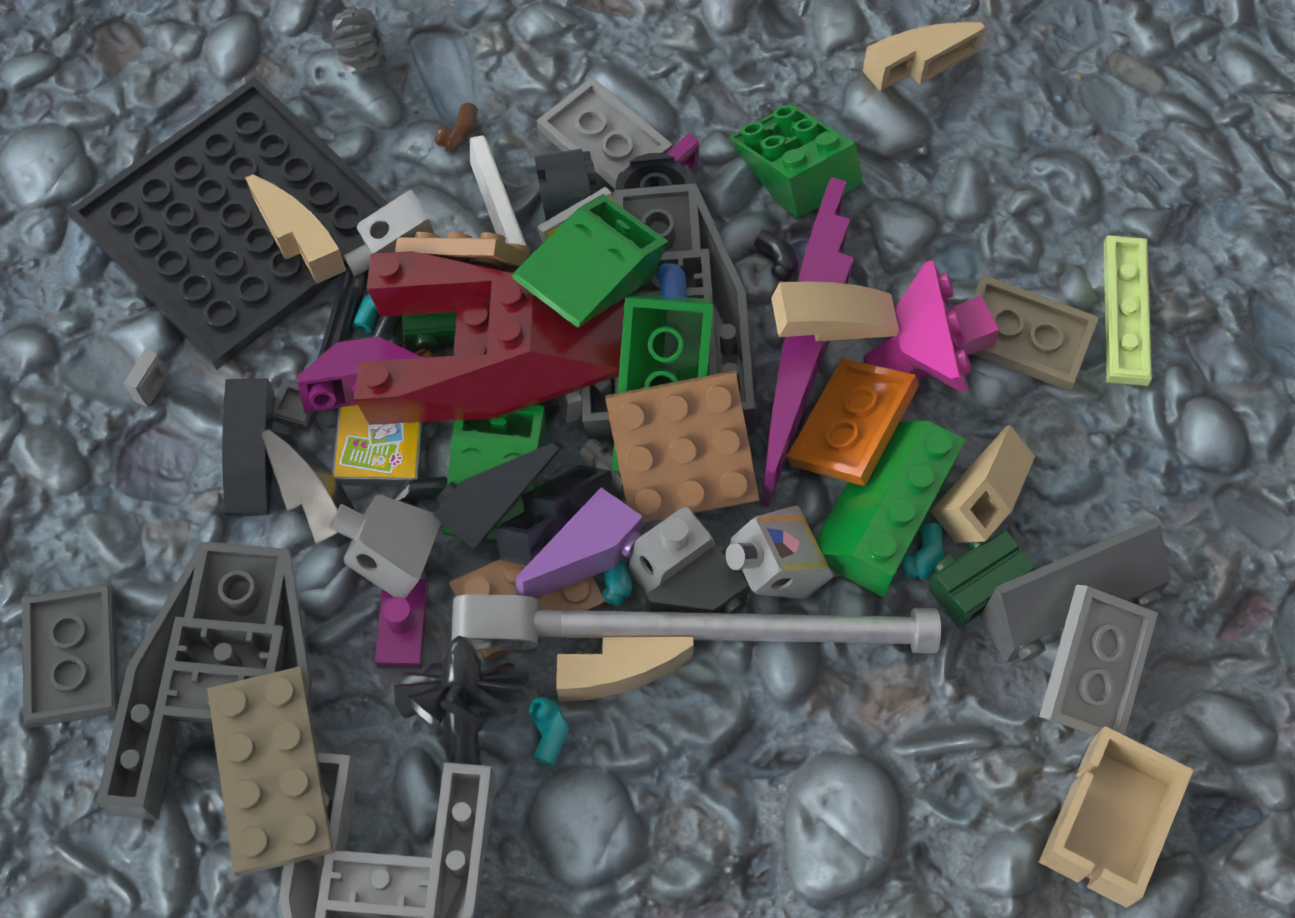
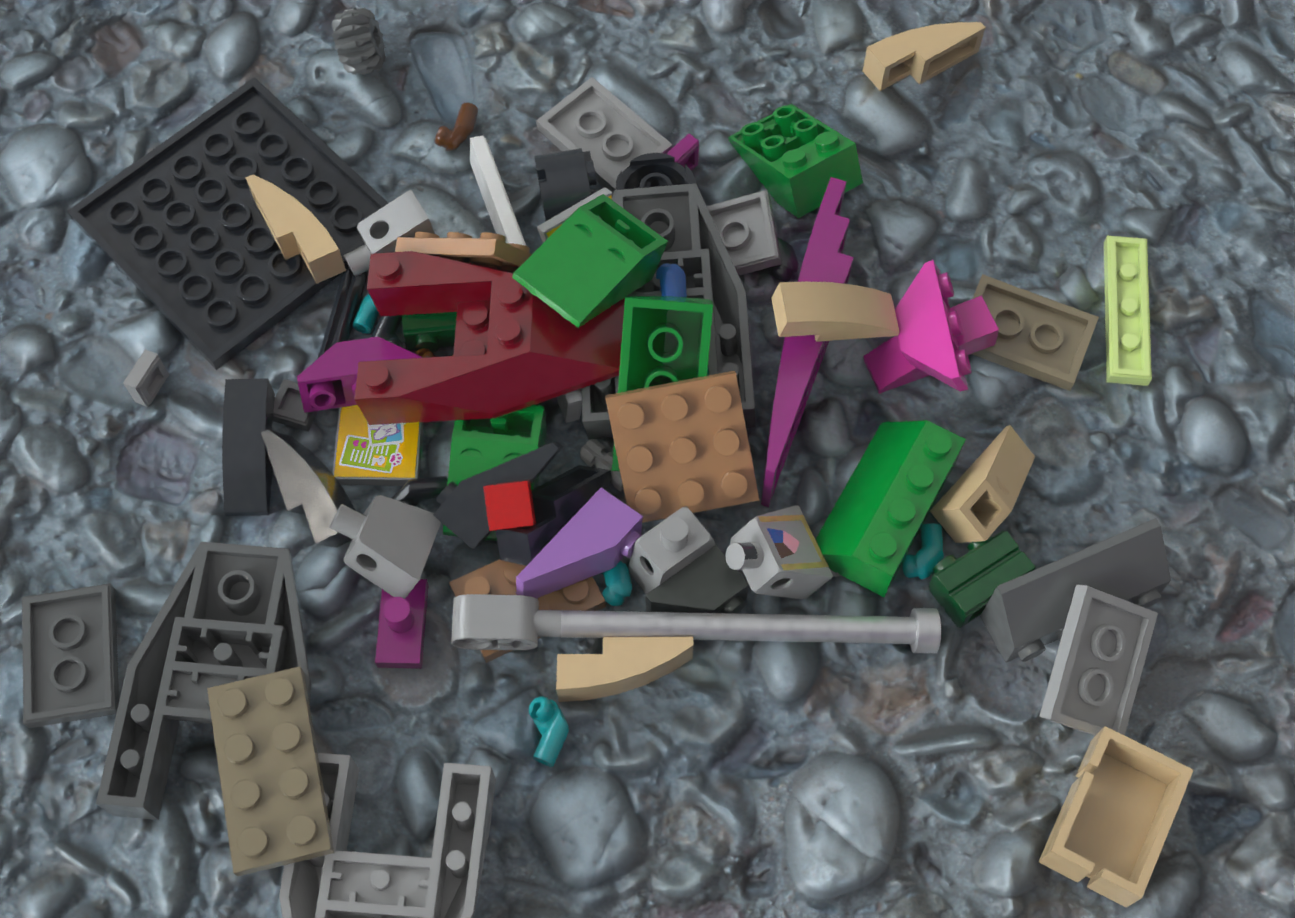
(459, 695): black piece -> none
(509, 505): none -> red tile
(748, 231): none -> light grey tile
(853, 421): orange plate -> none

